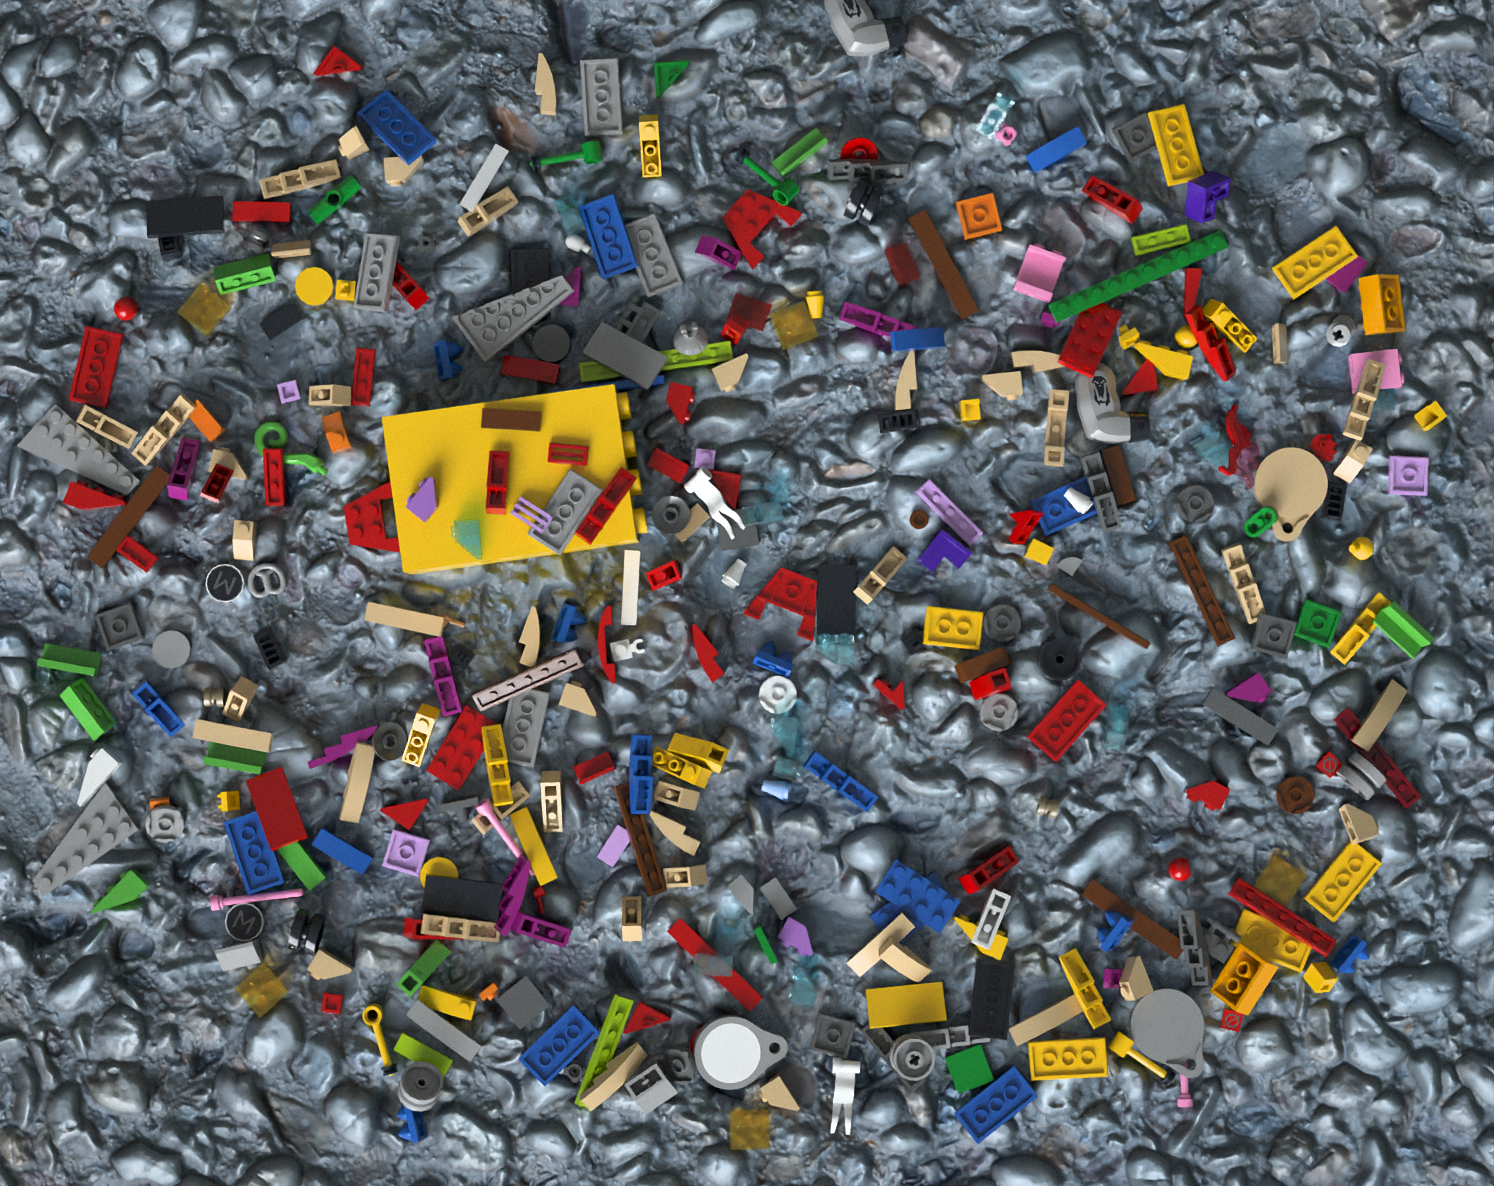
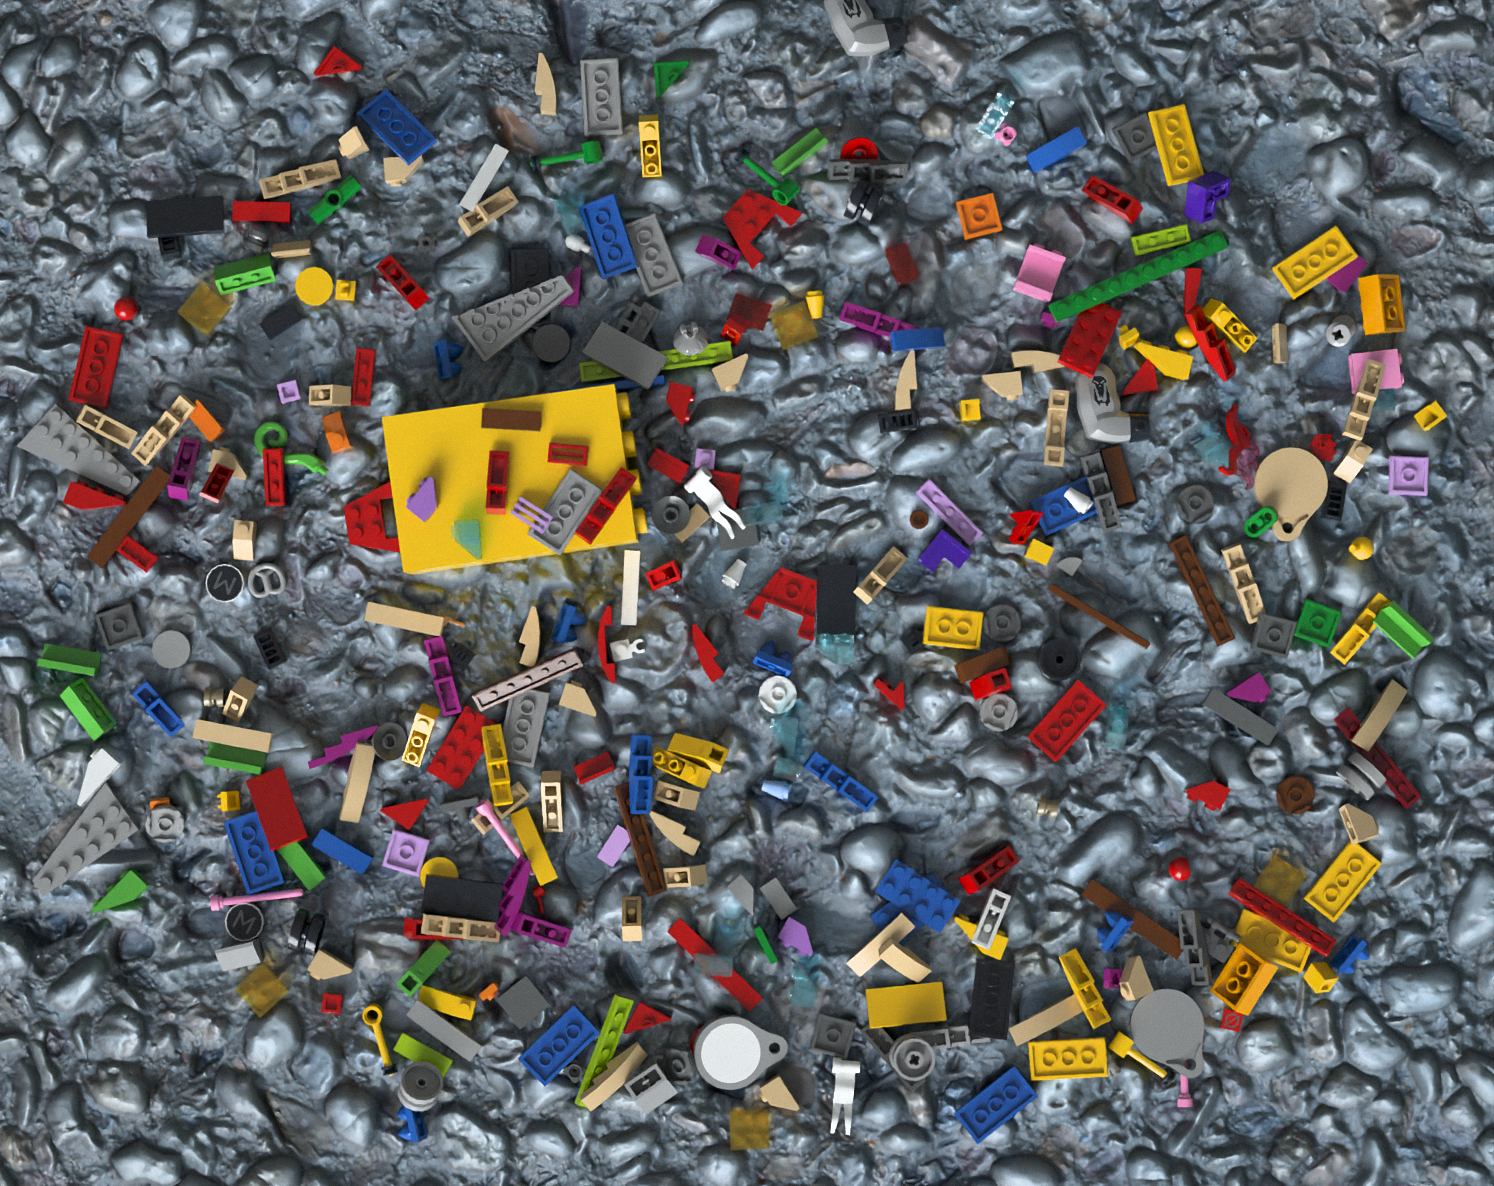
(376, 272): light grey tile -> none
(531, 369): red slope -> none
(943, 264): reddish brown tile -> none
(969, 1068): green tile -> none
(1329, 764): red tile -> none

